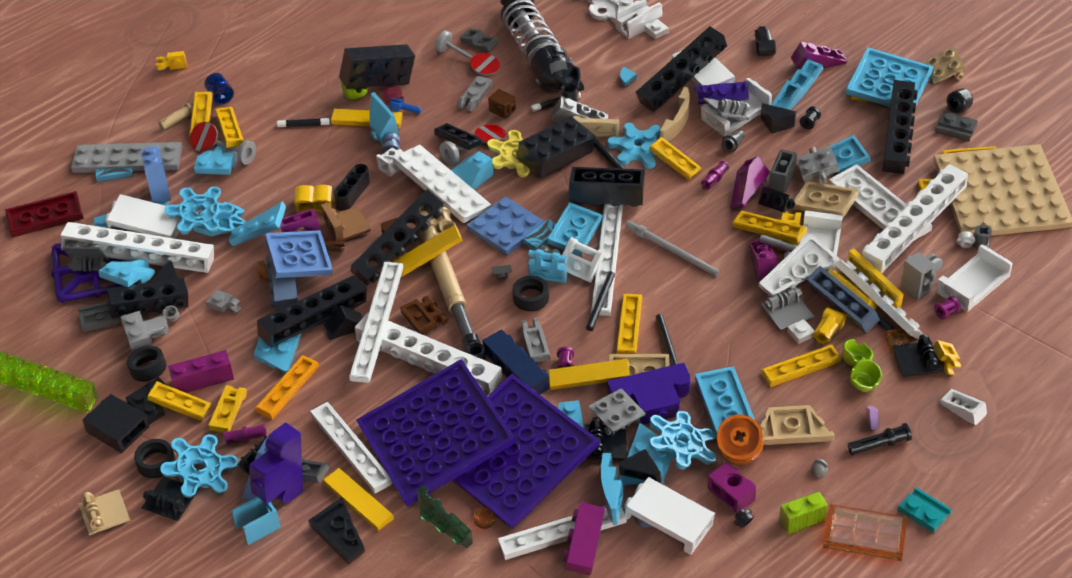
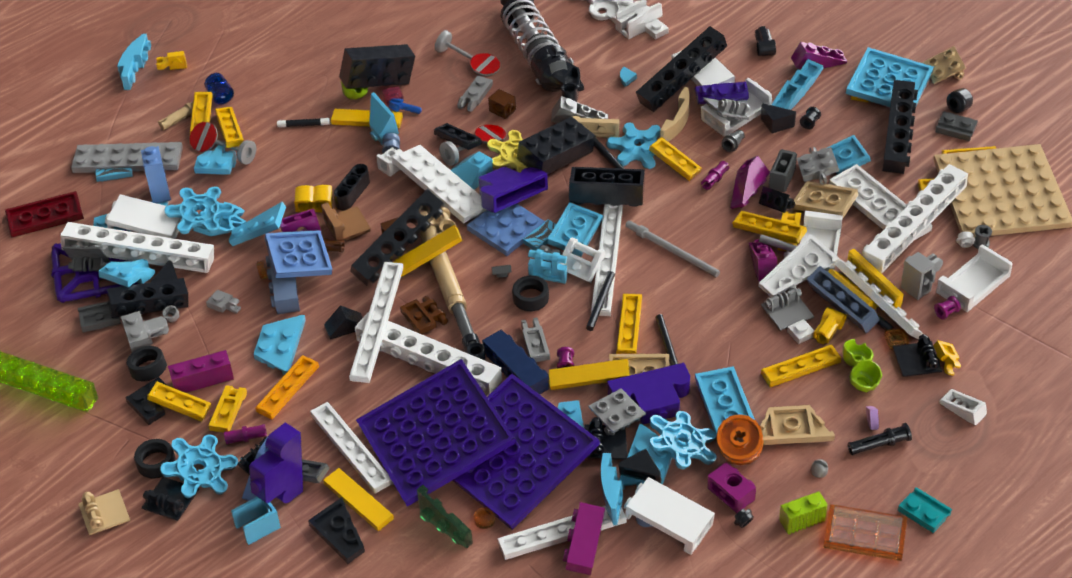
(115, 423): black brick -> none
(132, 59): none -> medium azure slope
(310, 311): black brick -> none
(476, 39): dark grey slope -> none
(507, 187): none -> dark purple brick
(546, 104): black bar -> none

